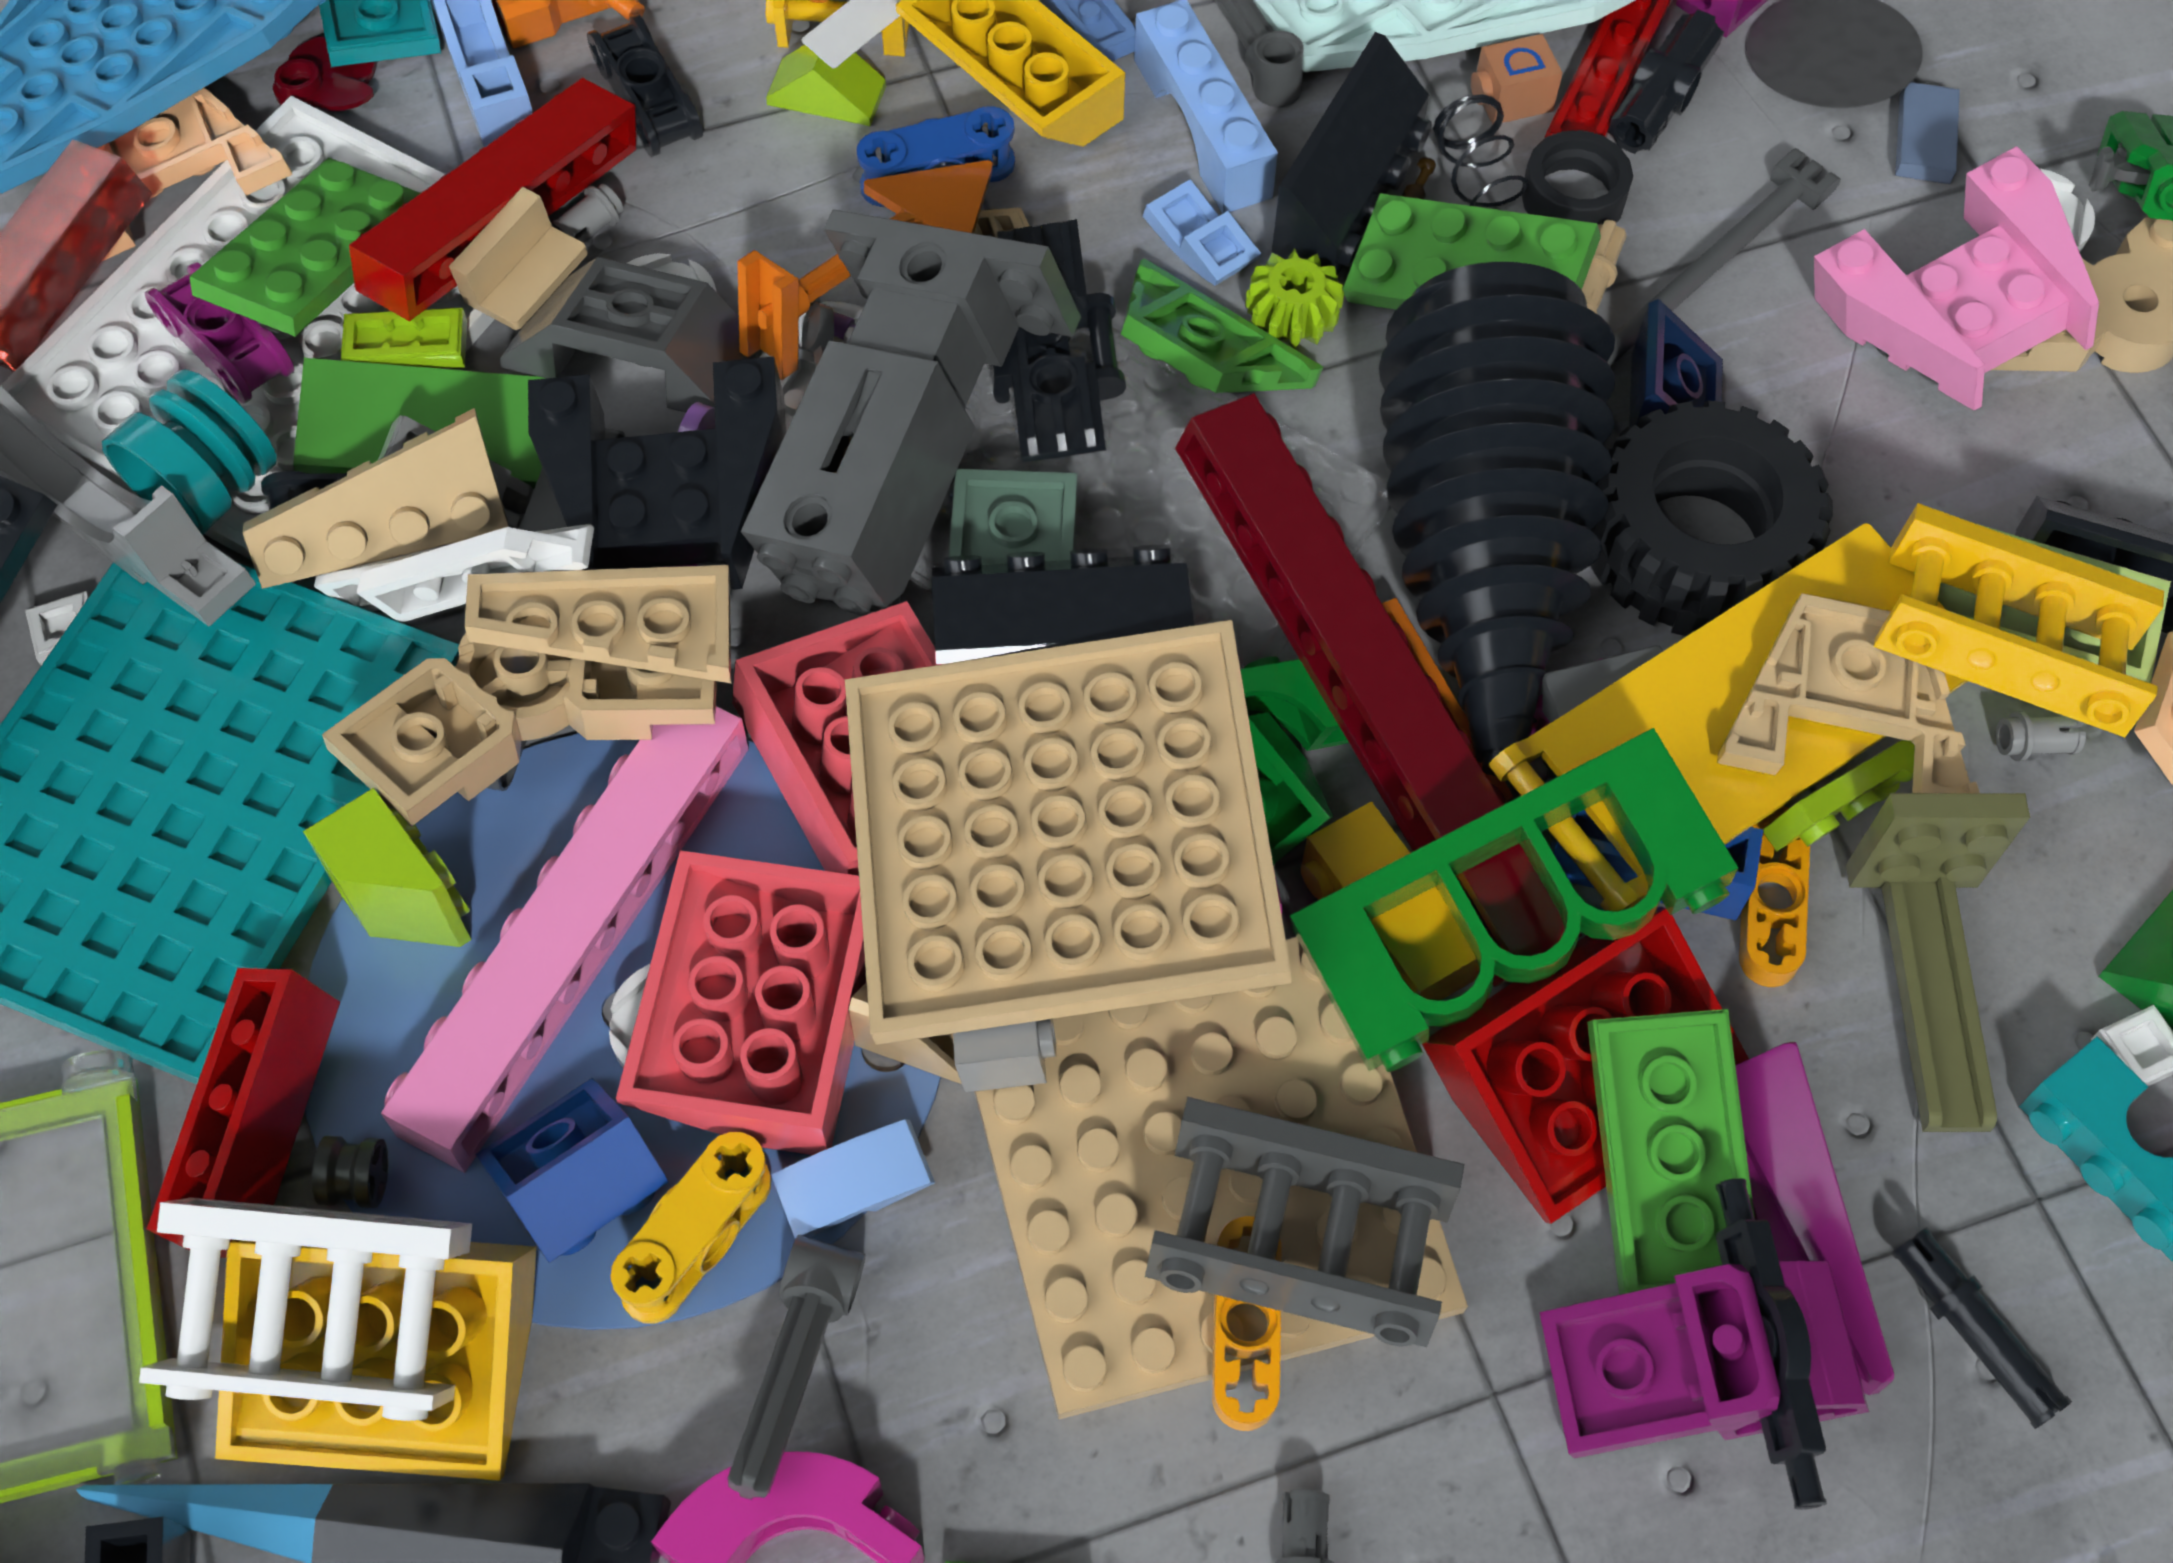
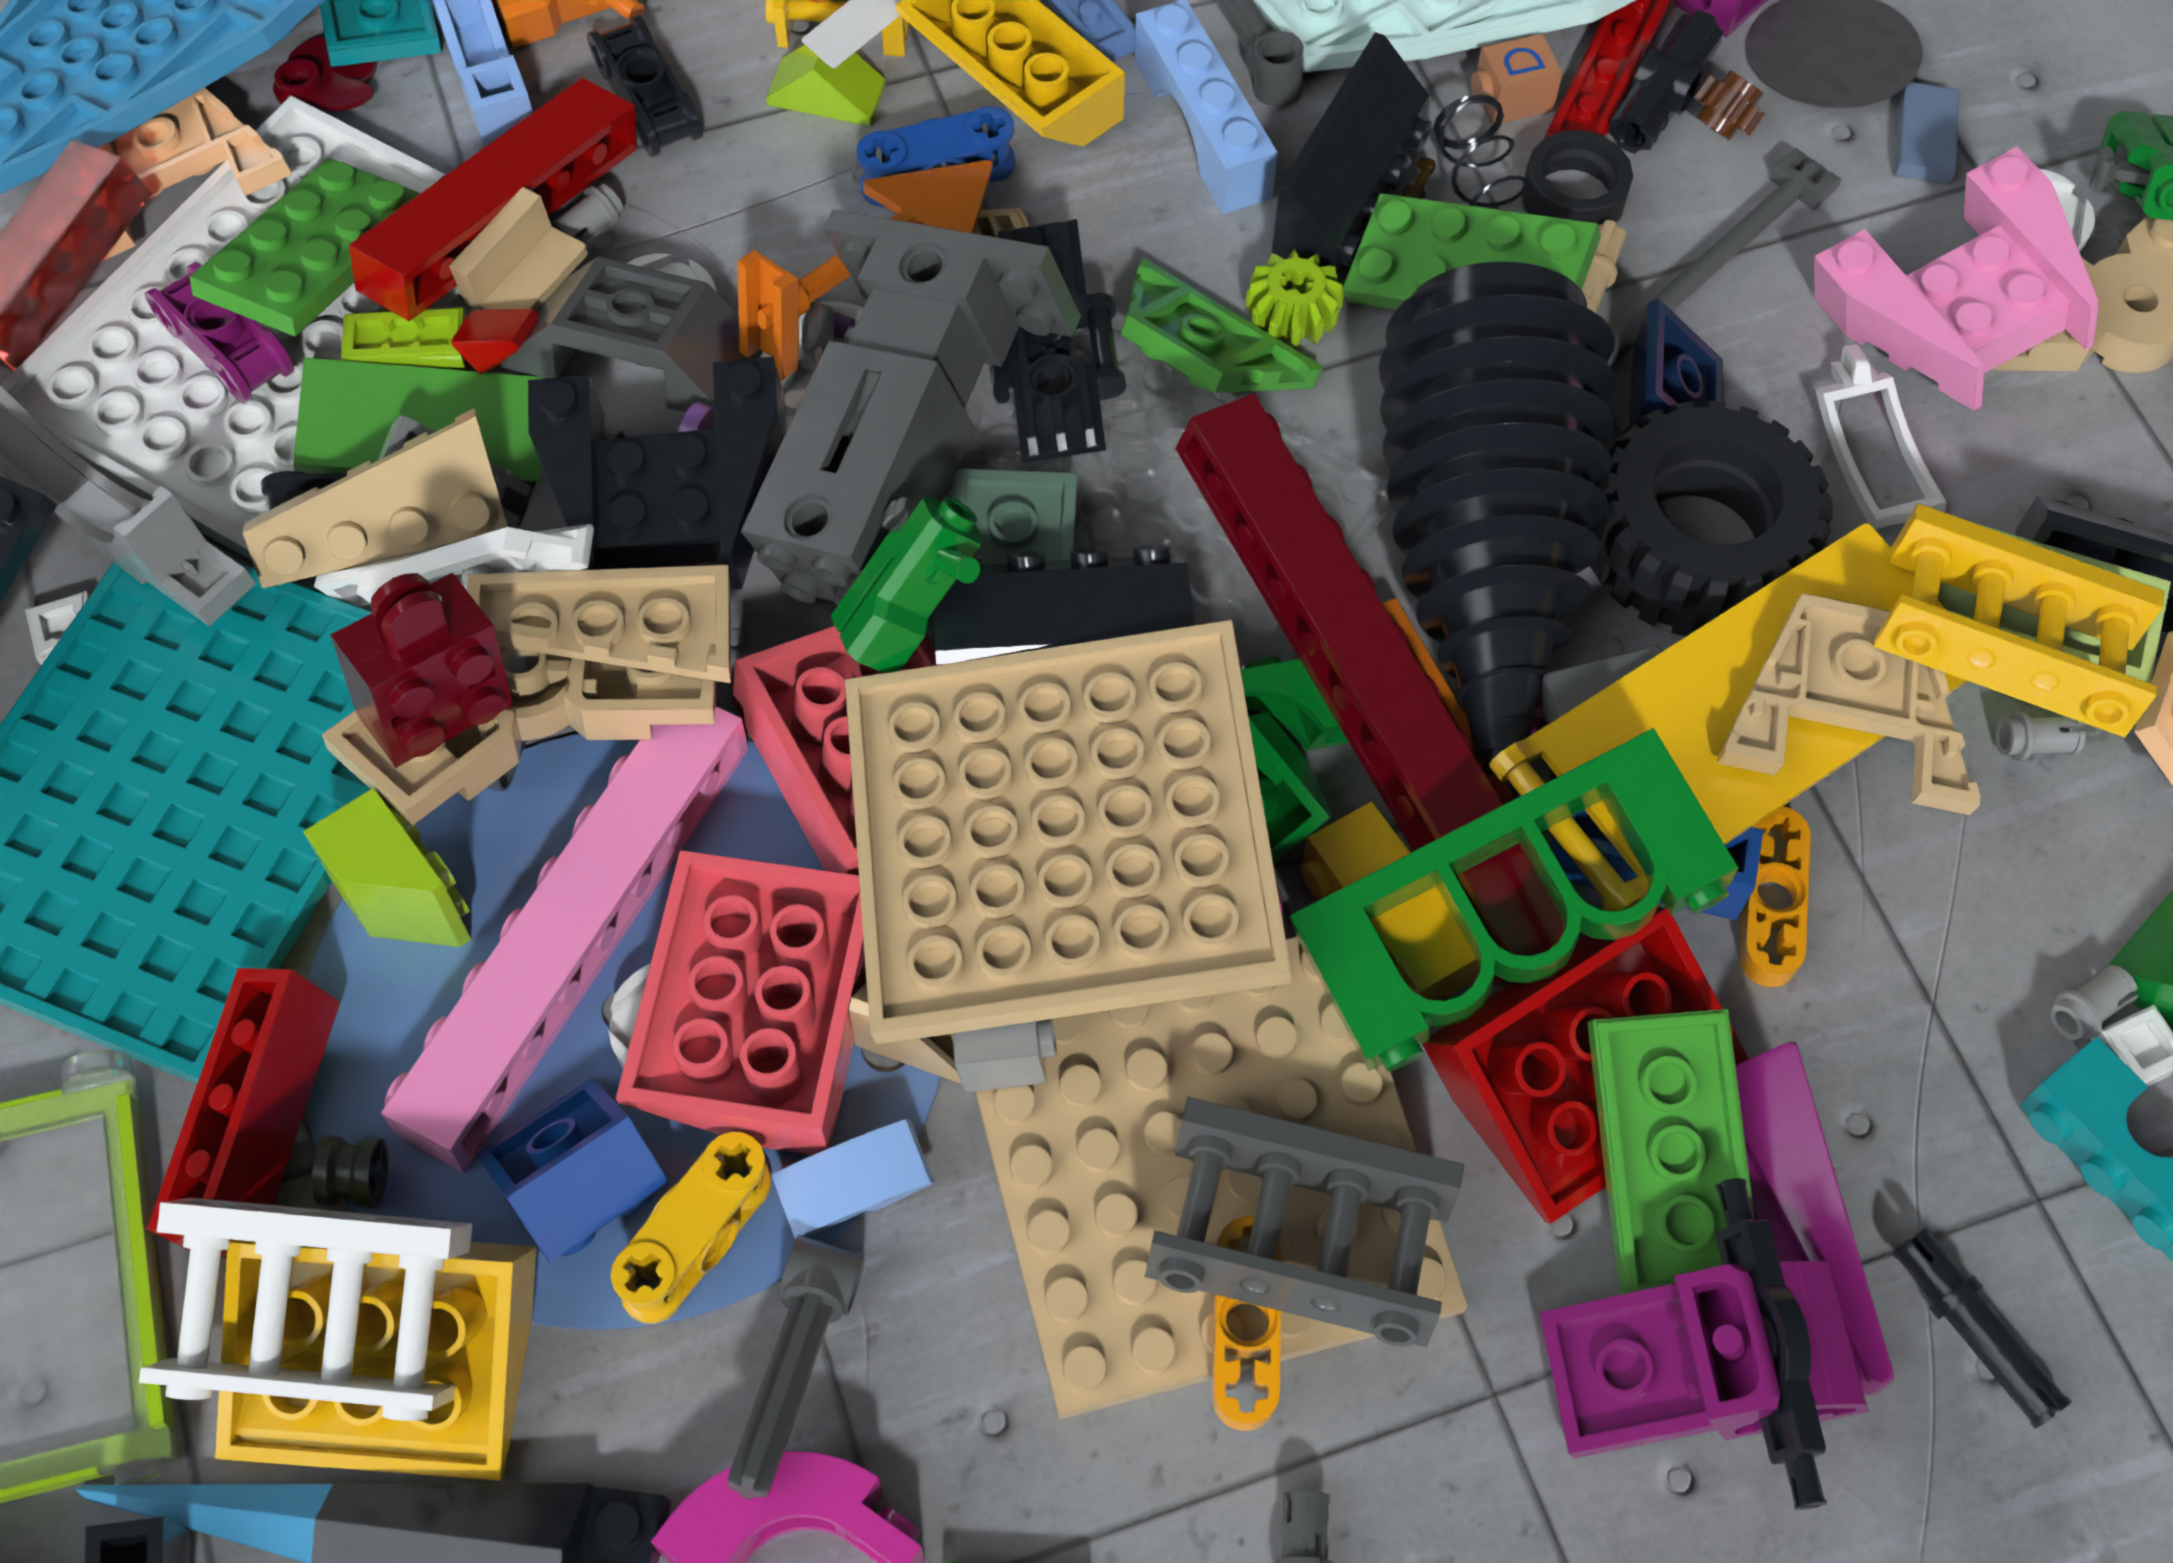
(191, 448): teal wheel -> none
(422, 665): none -> dark red brick
(493, 335): none -> red slope
(906, 579): none -> green piece
(1198, 235): light blue slope -> none
(1729, 105): none -> reddish brown gear
(1848, 795): lime plate -> none
(1865, 380): none -> white sword
(1919, 856): olive bracket -> none
(2082, 1011): none -> light grey pin

